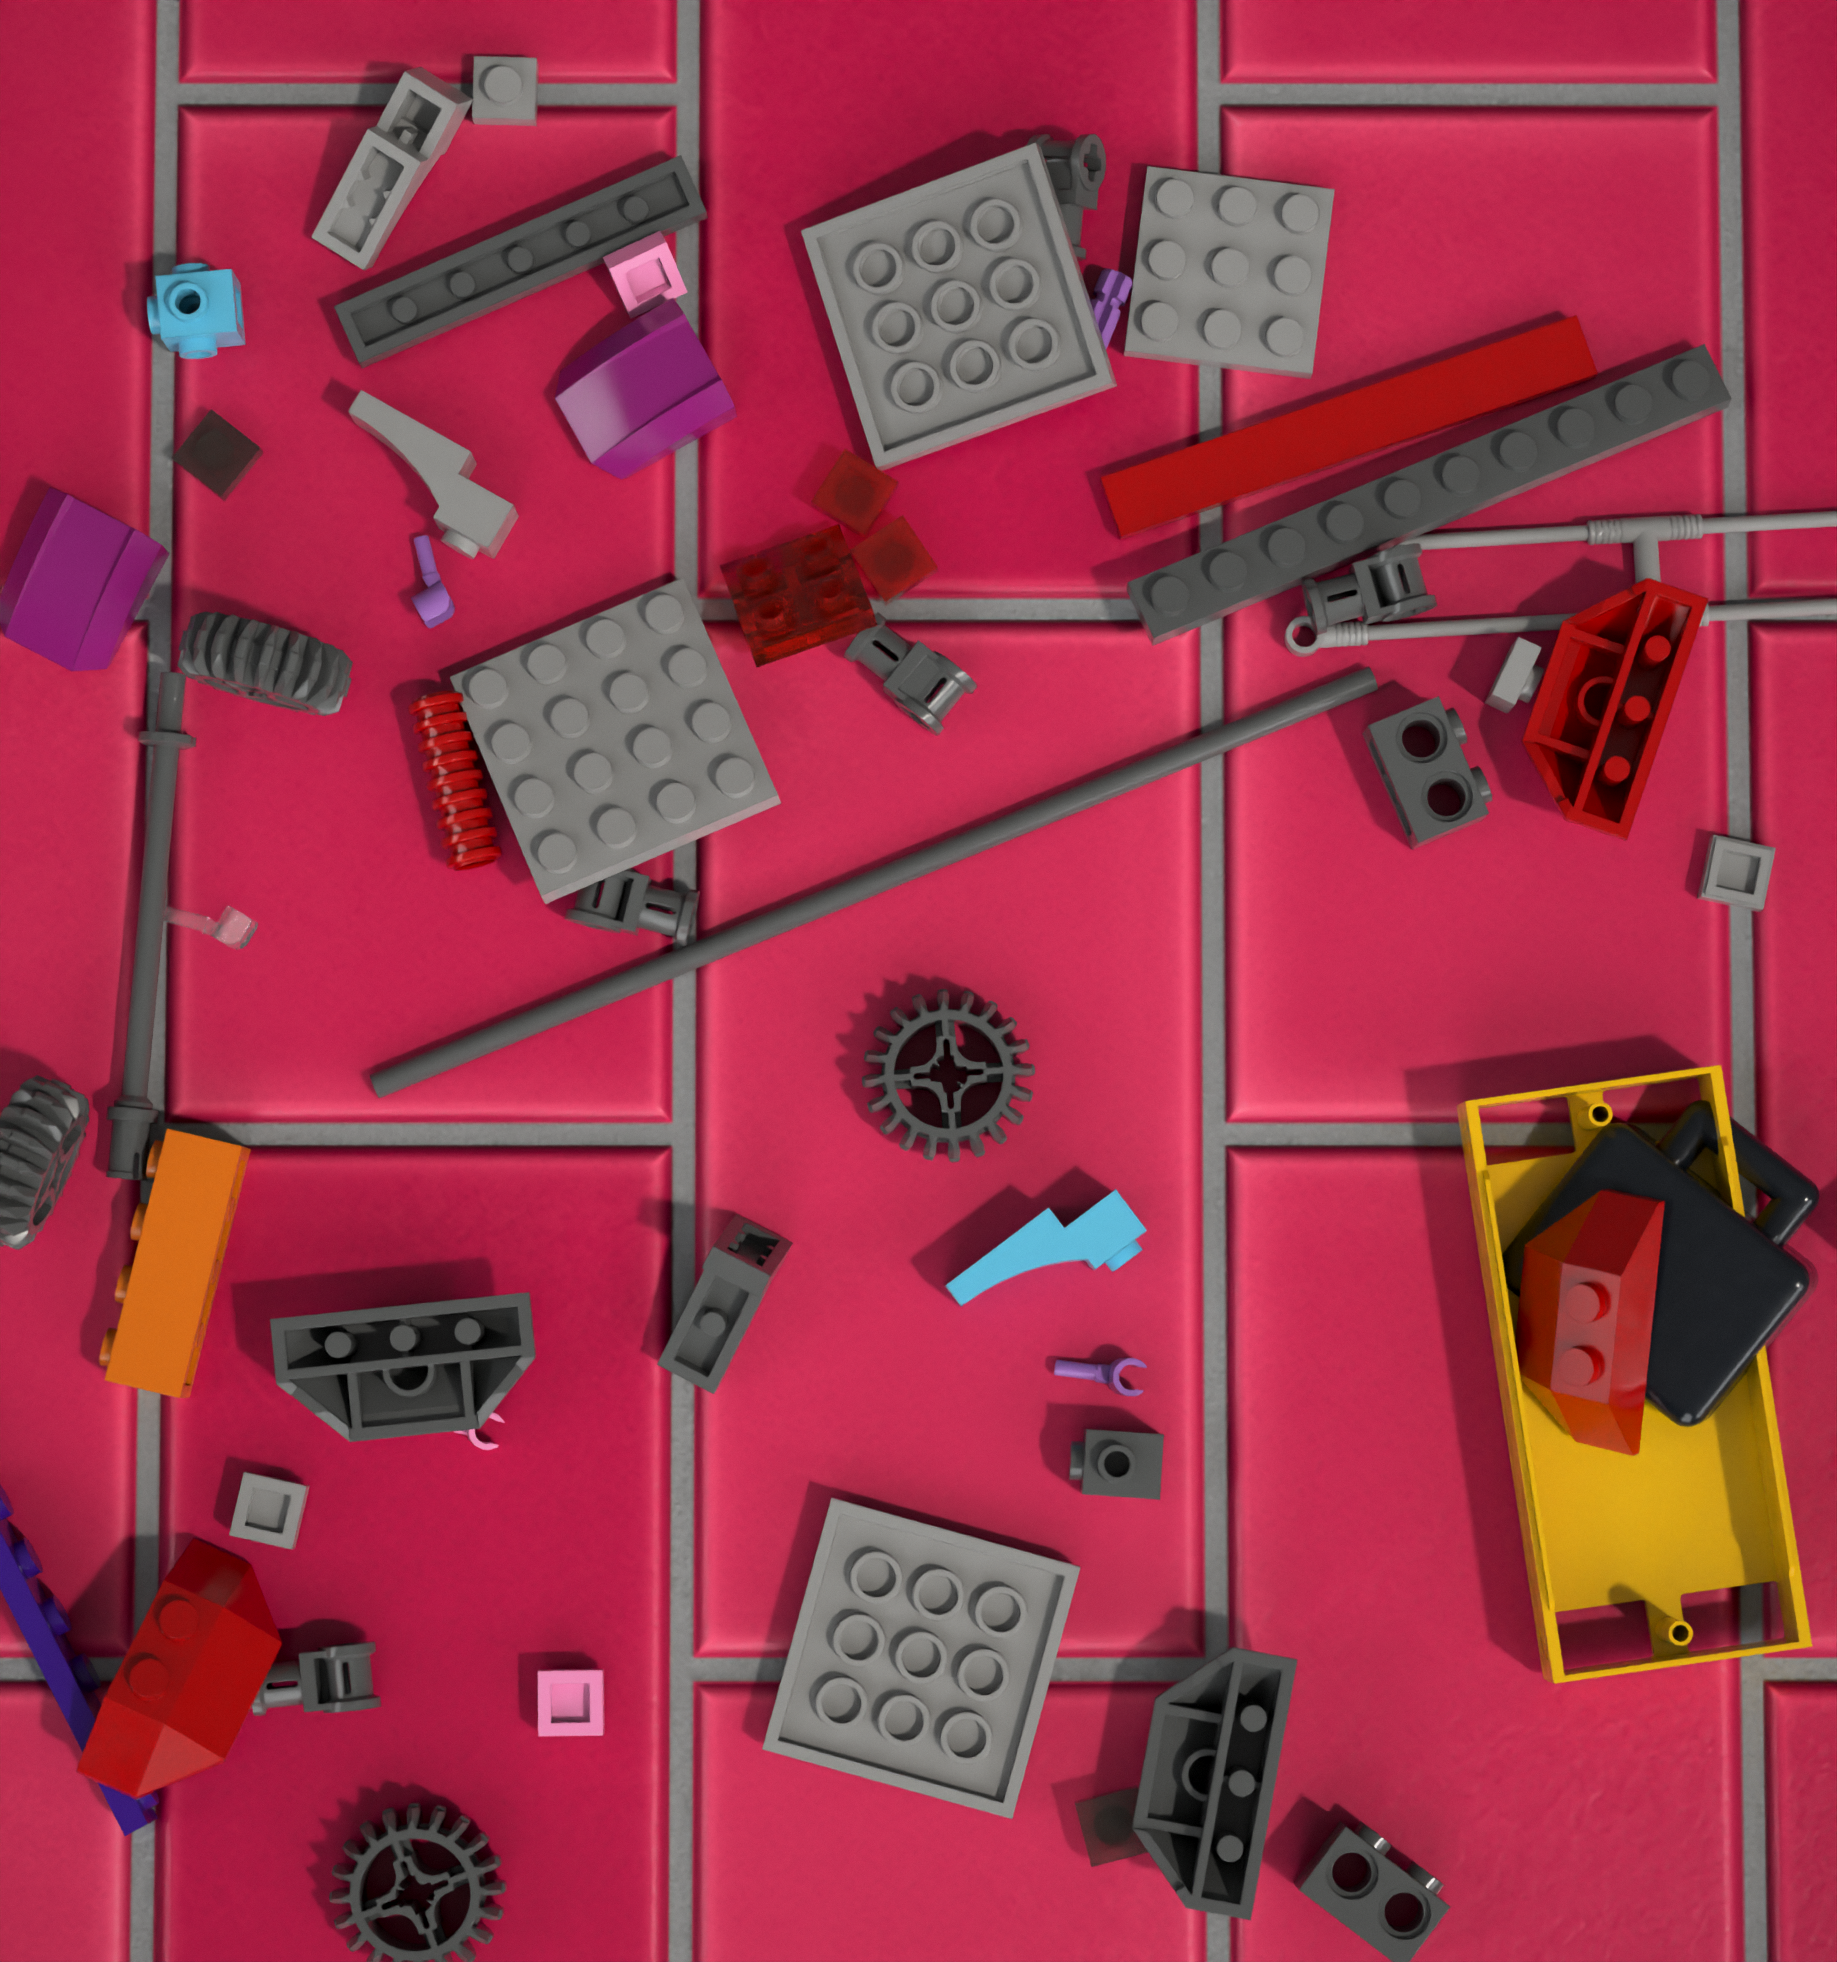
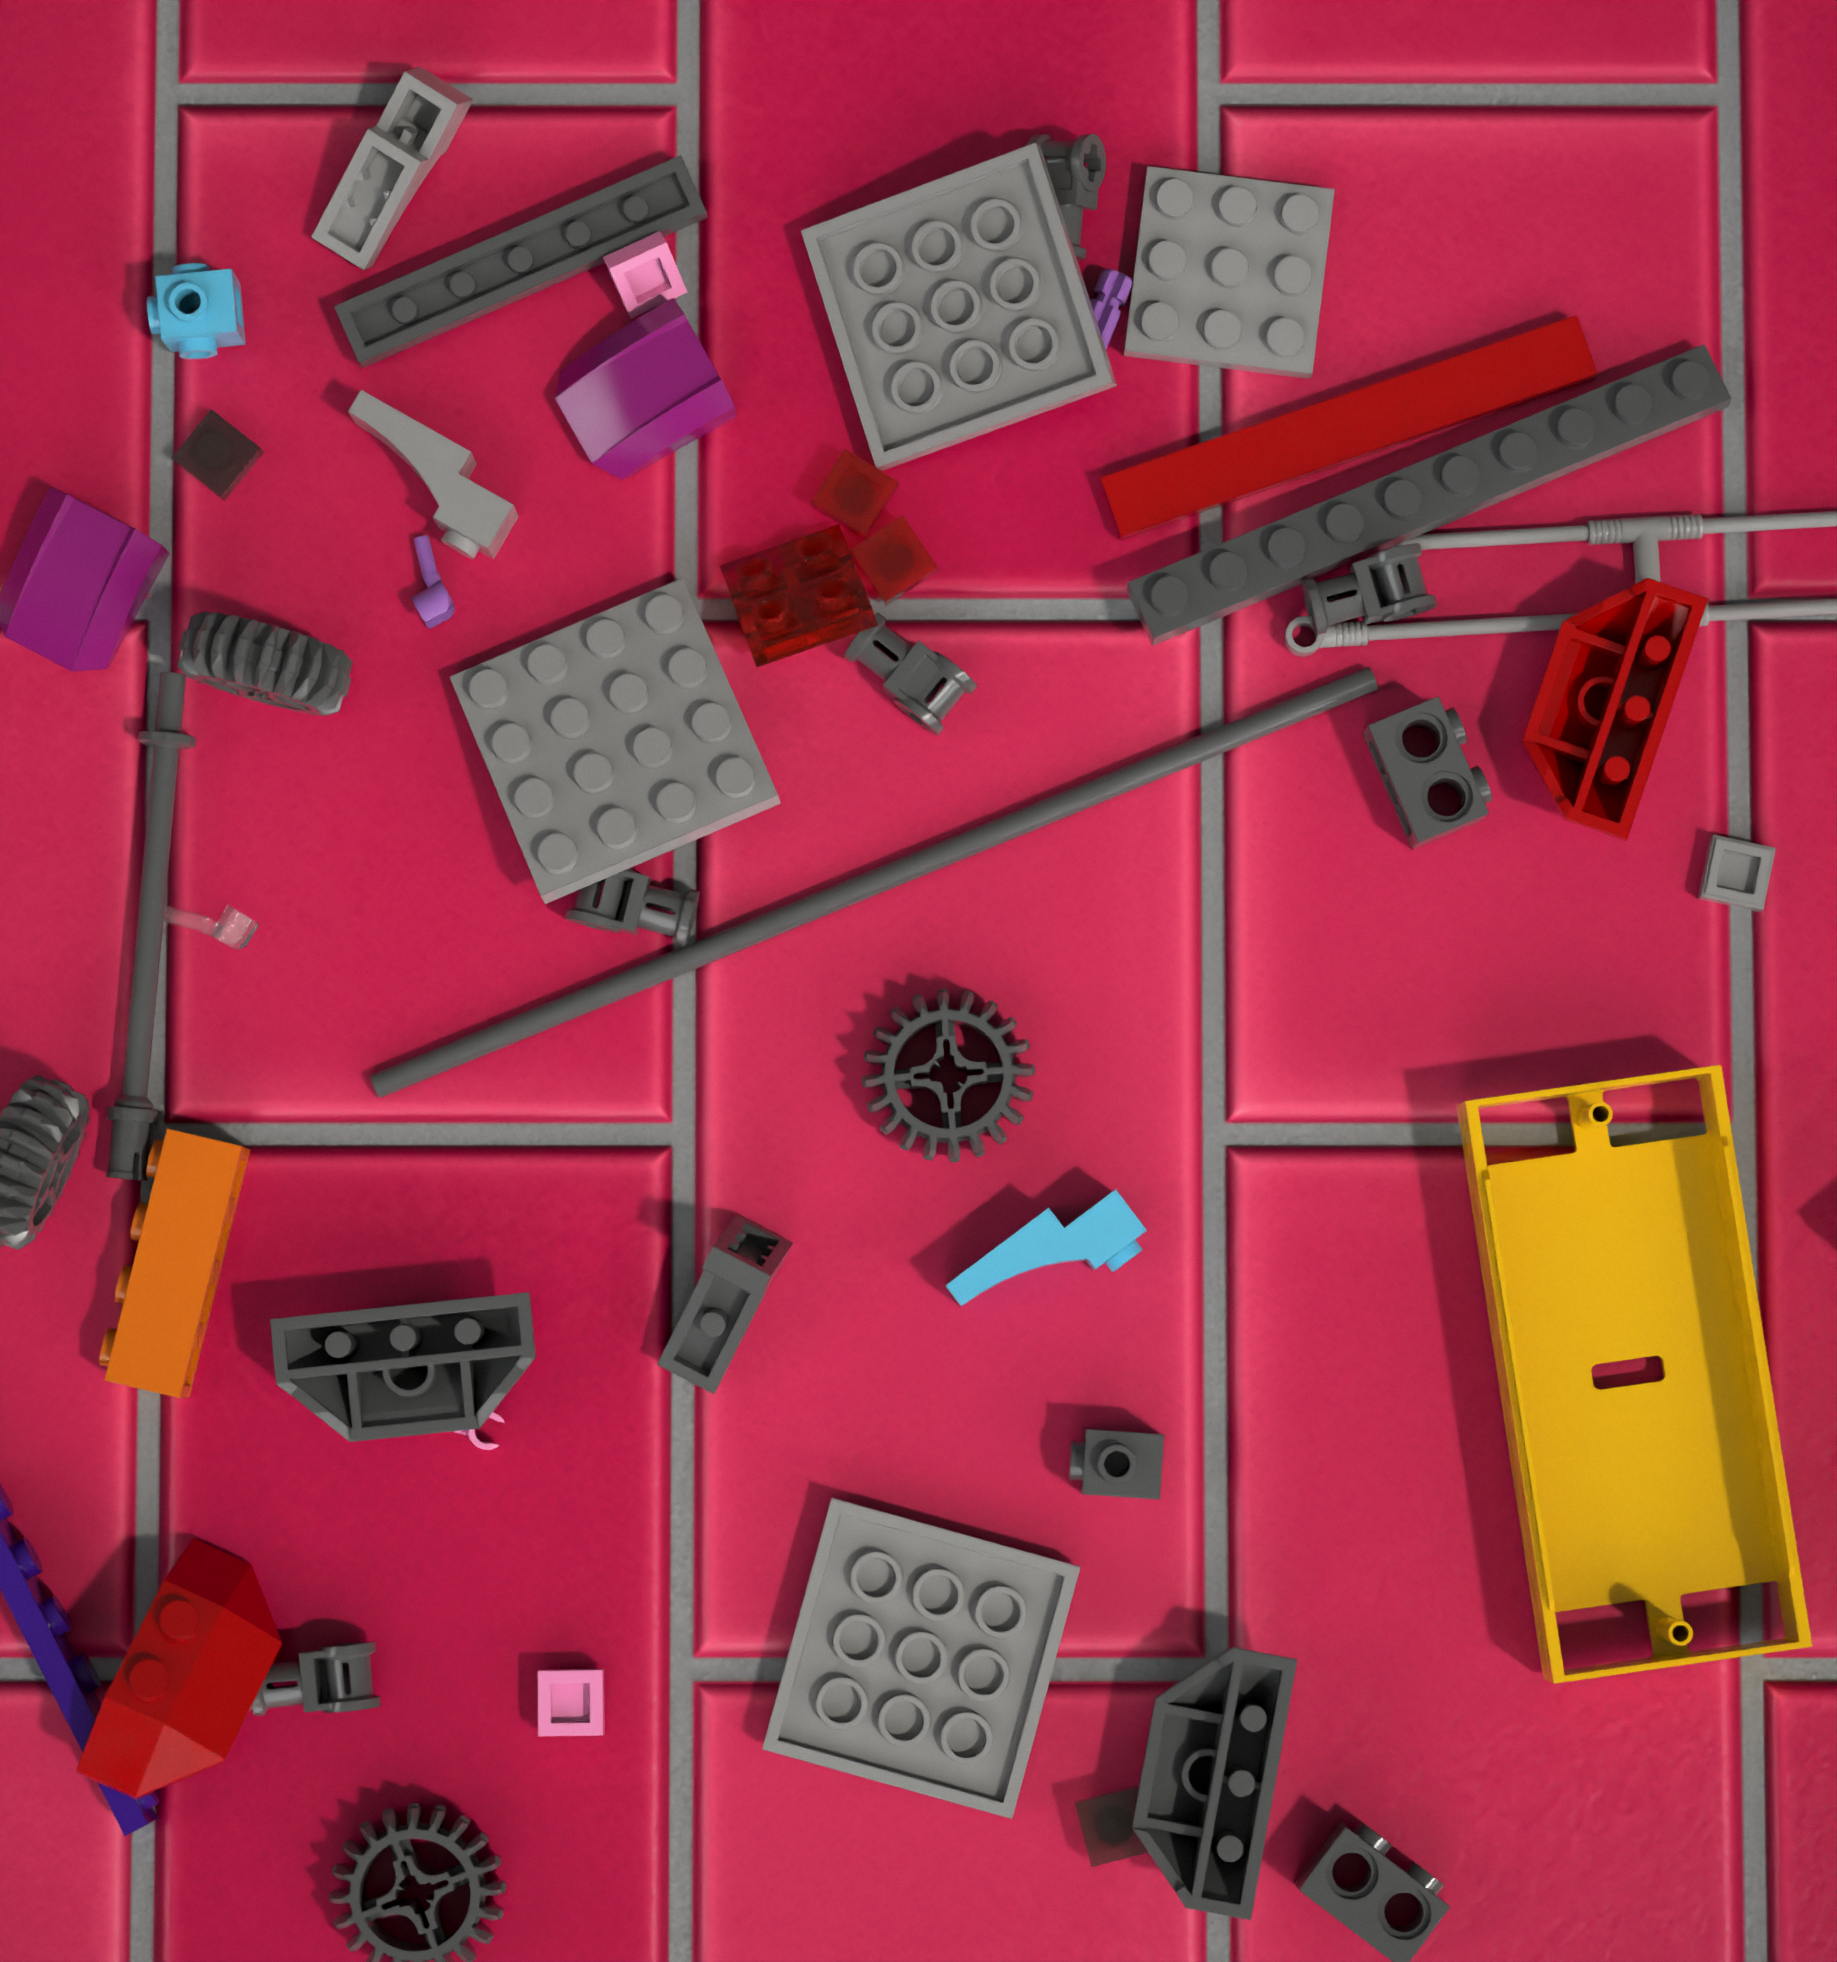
(269, 1510): light grey plate -> none
(454, 780): red piece -> none
(505, 91): light grey plate -> none
(1100, 1373): medium lavender hand -> none
(1516, 677): light grey plate -> none
(1591, 1317): red wedge -> none
(1721, 1276): black piece -> none

